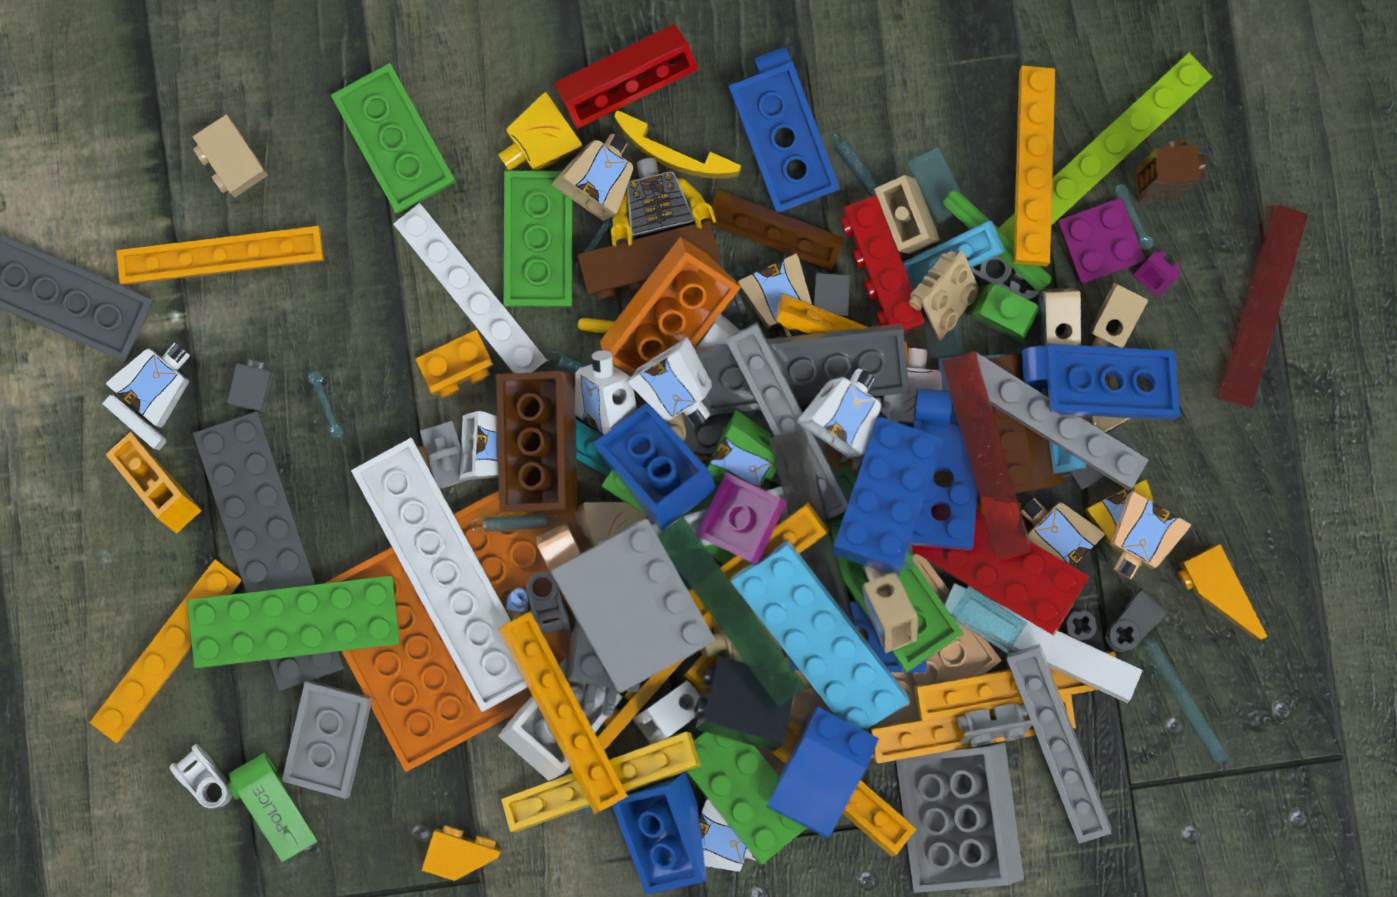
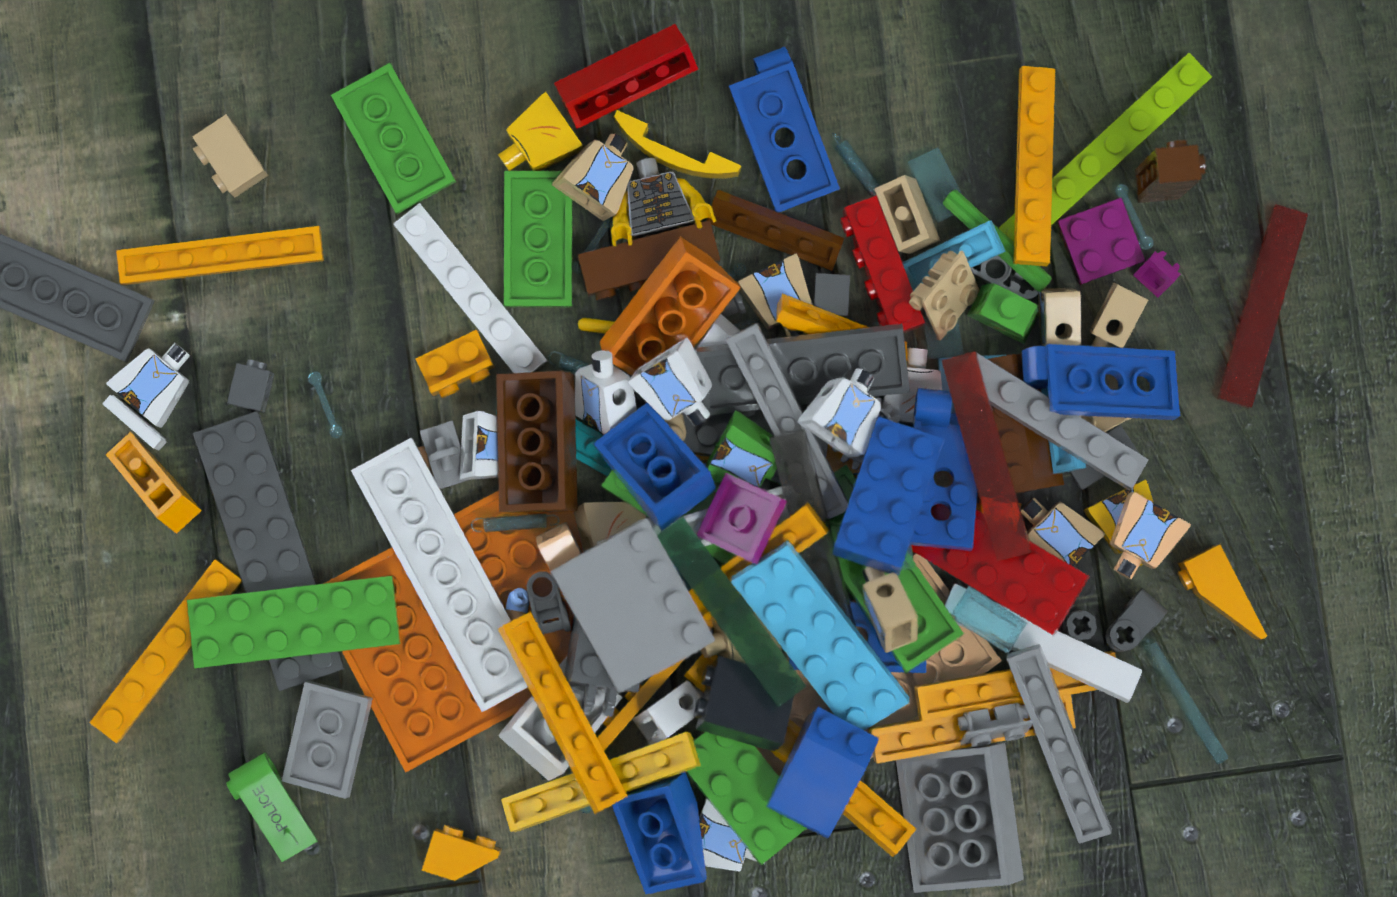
(201, 777): white piece -> none

